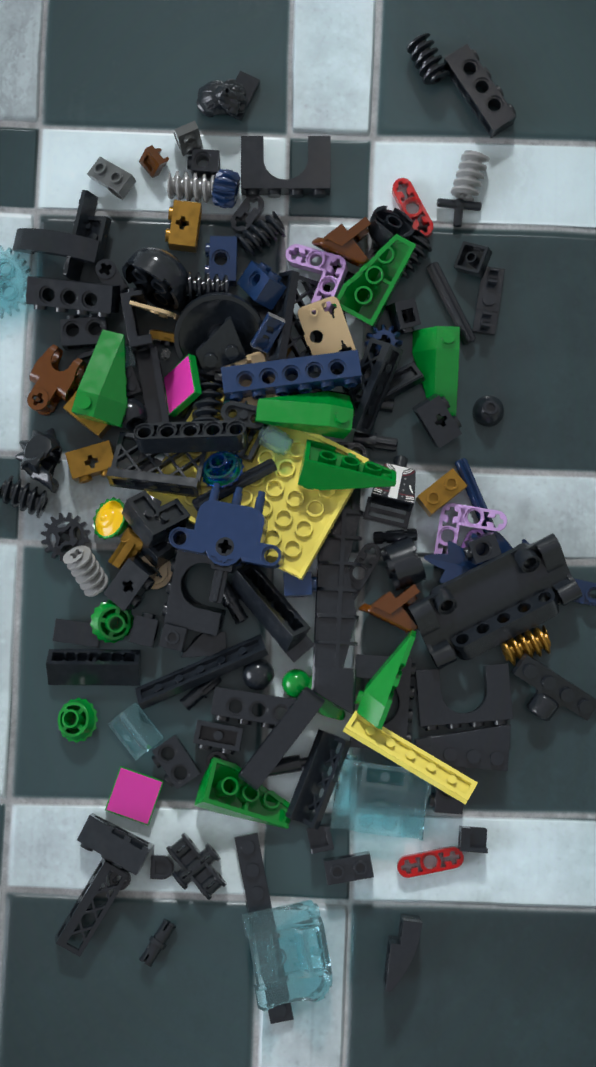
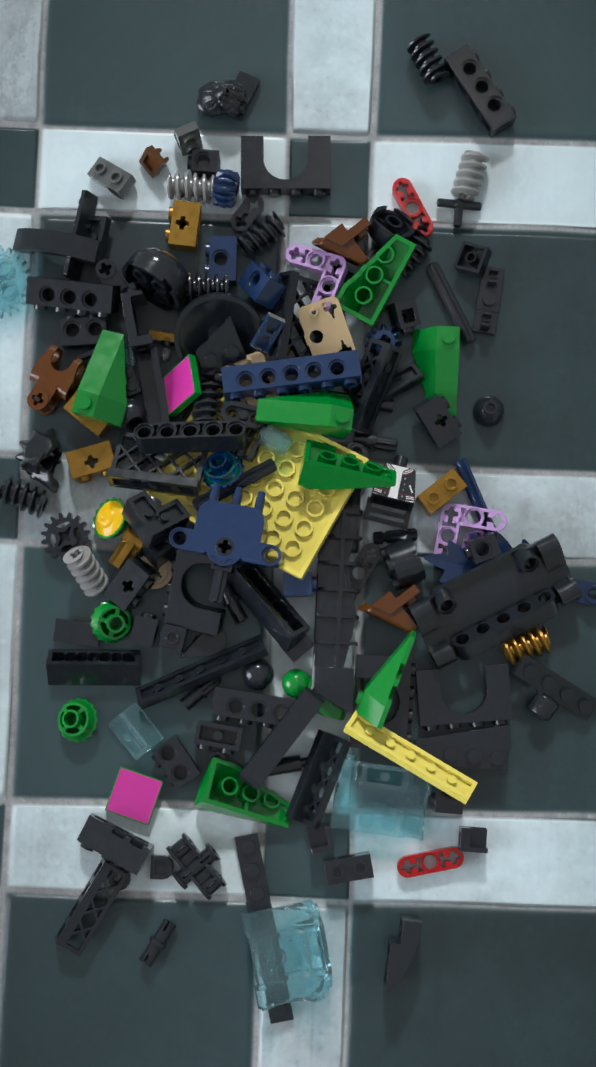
(161, 312): tan axle -> none

